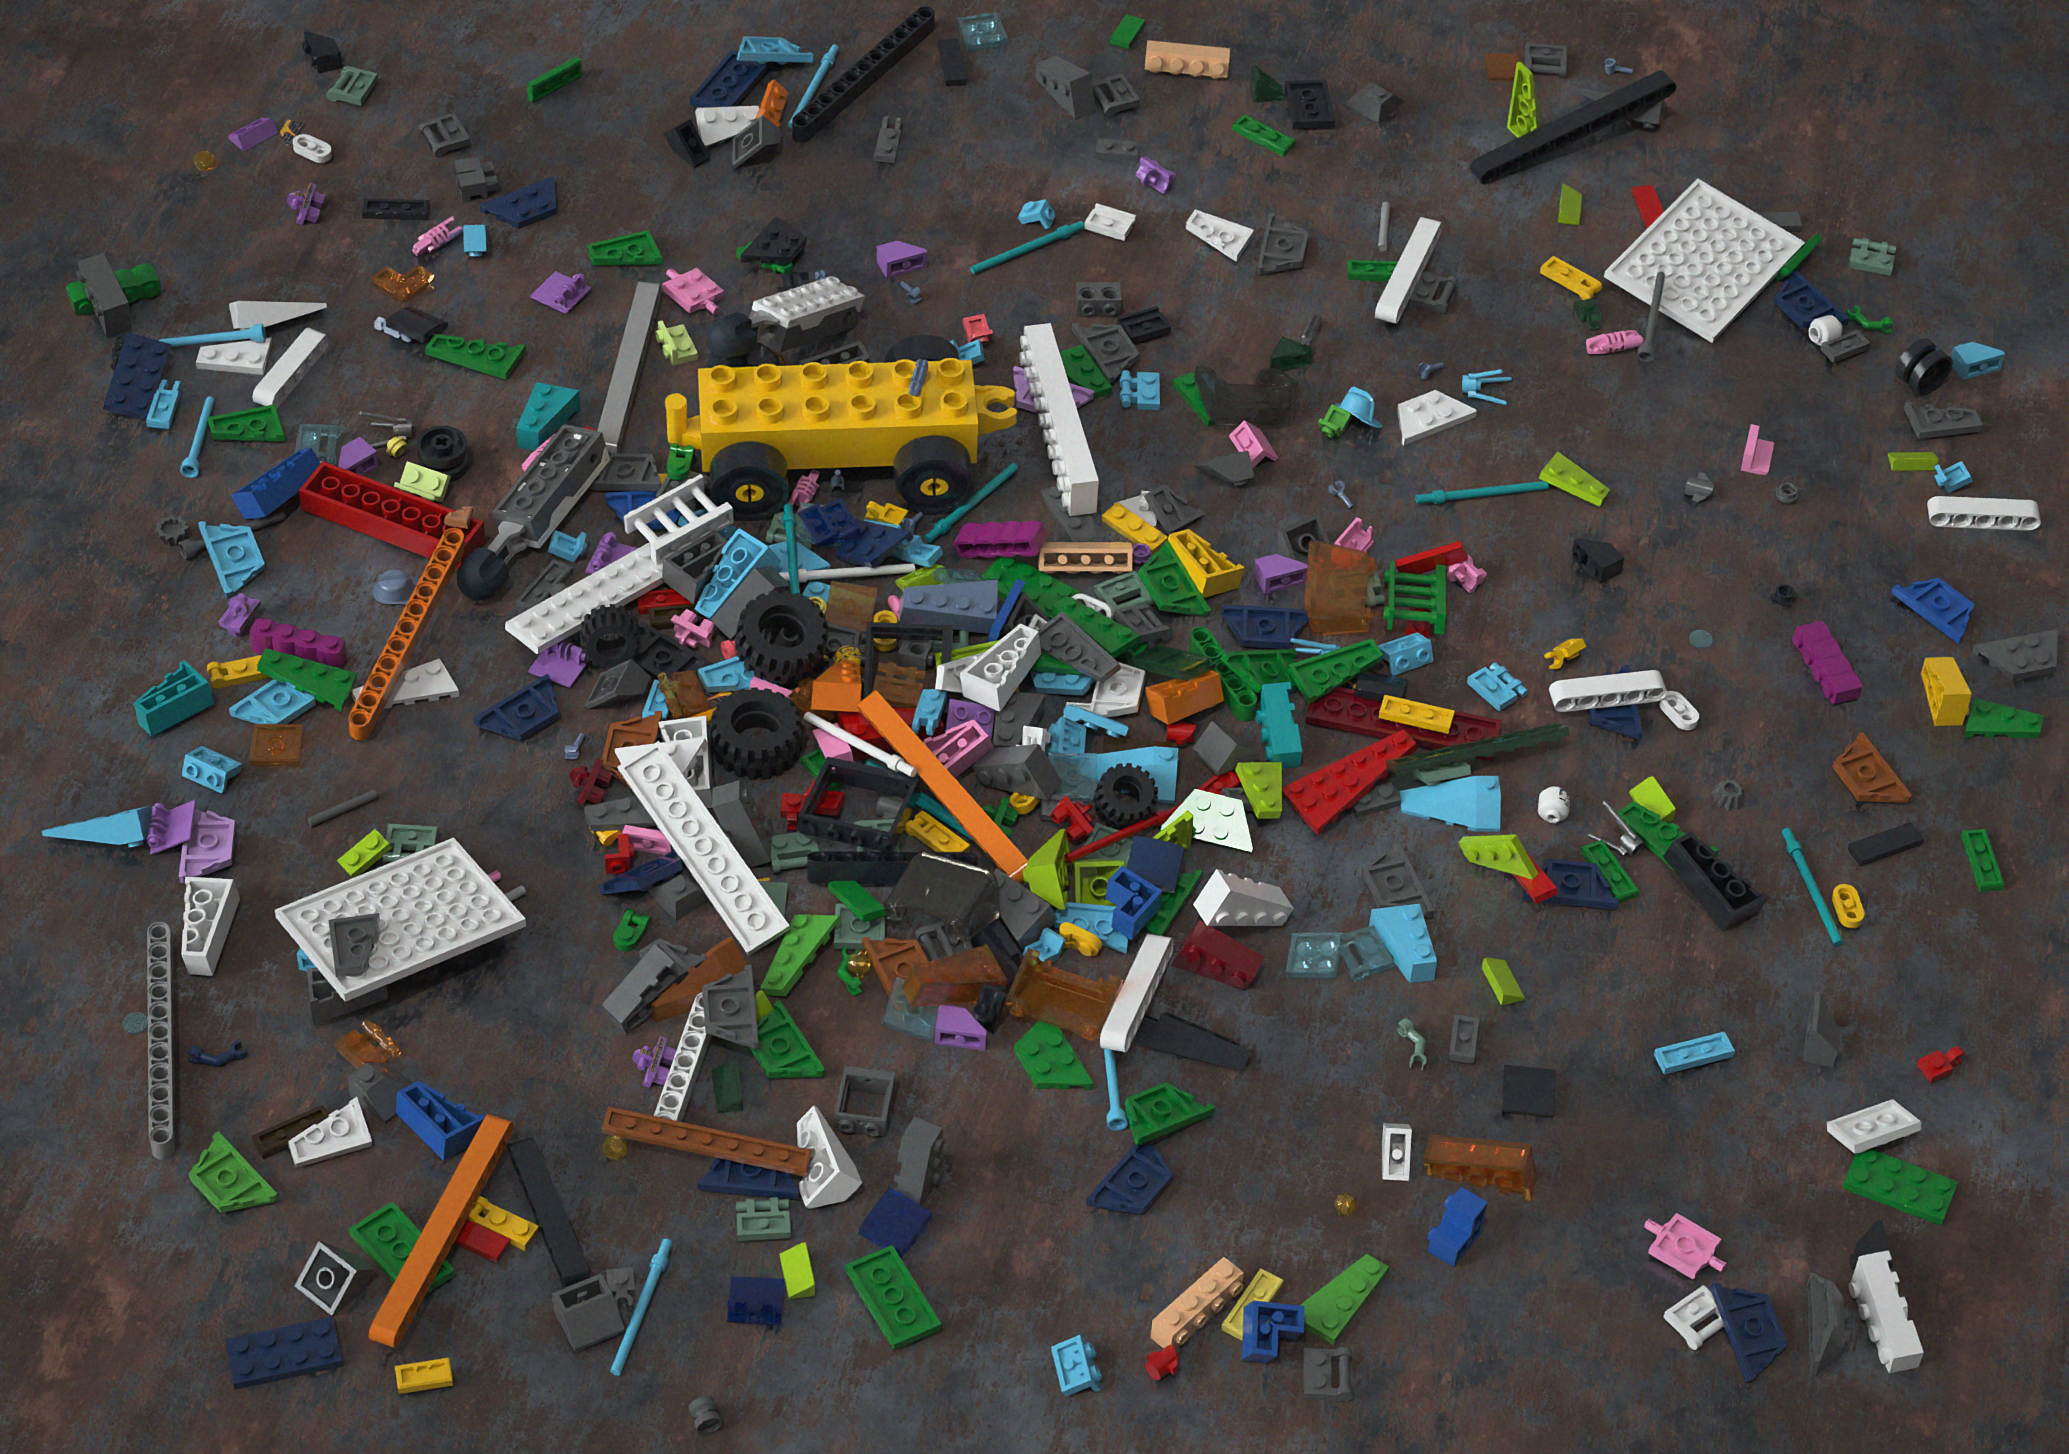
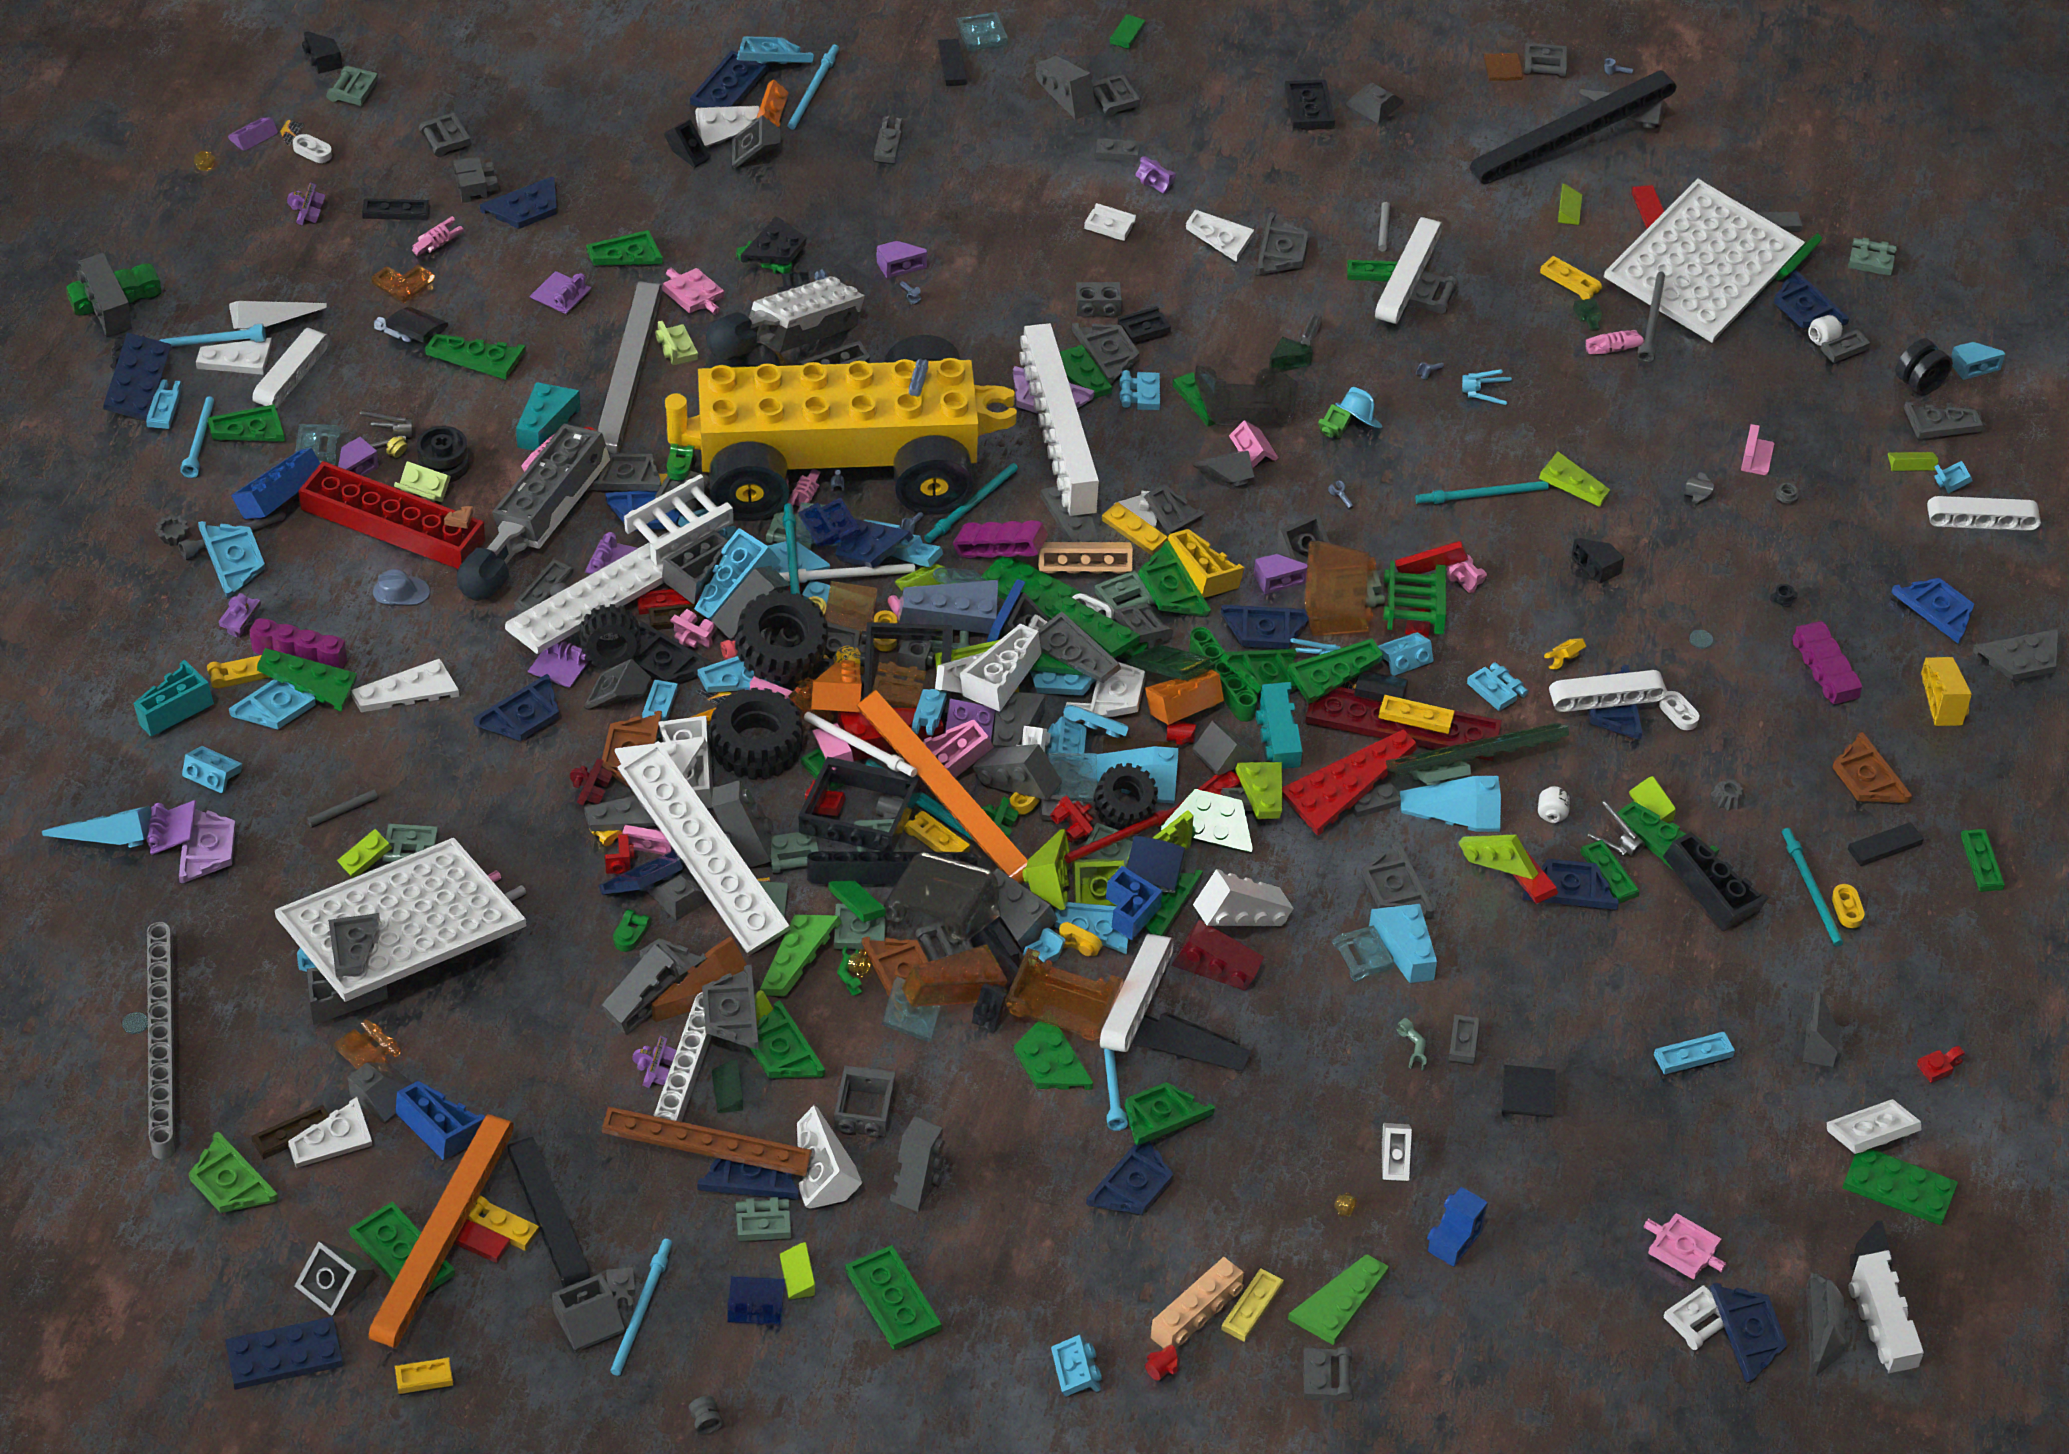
(198, 1055): dark blue arm -> none
(207, 919): white wedge -> none
(276, 745): clear orange plate -> none
(431, 584): orange beam -> none
(475, 239): medium azure slope -> none
(554, 79): green tile -> none
(567, 546): medium azure bracket -> none
(572, 751): sand blue hand -> none
(614, 1147): clear yellow plate -> none
(688, 690): clear orange plate -> none
(790, 808): red plate -> none
(863, 74): black beam -> none
(888, 514): yellow plate -> none
(895, 1222): clear blue slope -> none
(959, 1029): medium lavender slope -> none
(970, 351): medium azure bracket -> none
(977, 328): coral bracket -> none
(1037, 211): medium azure bracket -> none
(1062, 233): teal bar -> none
(1141, 554): medium lavender plate -> none
(1187, 59): light nougat brick -> none
(1264, 87): clear green slope -> none
(1264, 135): green tile -> none
(1265, 1324): blue brick -> none
(1314, 955): clear light blue plate -> none
(1356, 537): bright pink hinge -> none
(1430, 415): white wing -> none
(1482, 1163): clear orange wedge -> none
(1502, 981): lime slope -> none
(1524, 107): lime wedge -> none
(1870, 325): green arm -> none
(1999, 719): green wing -> none

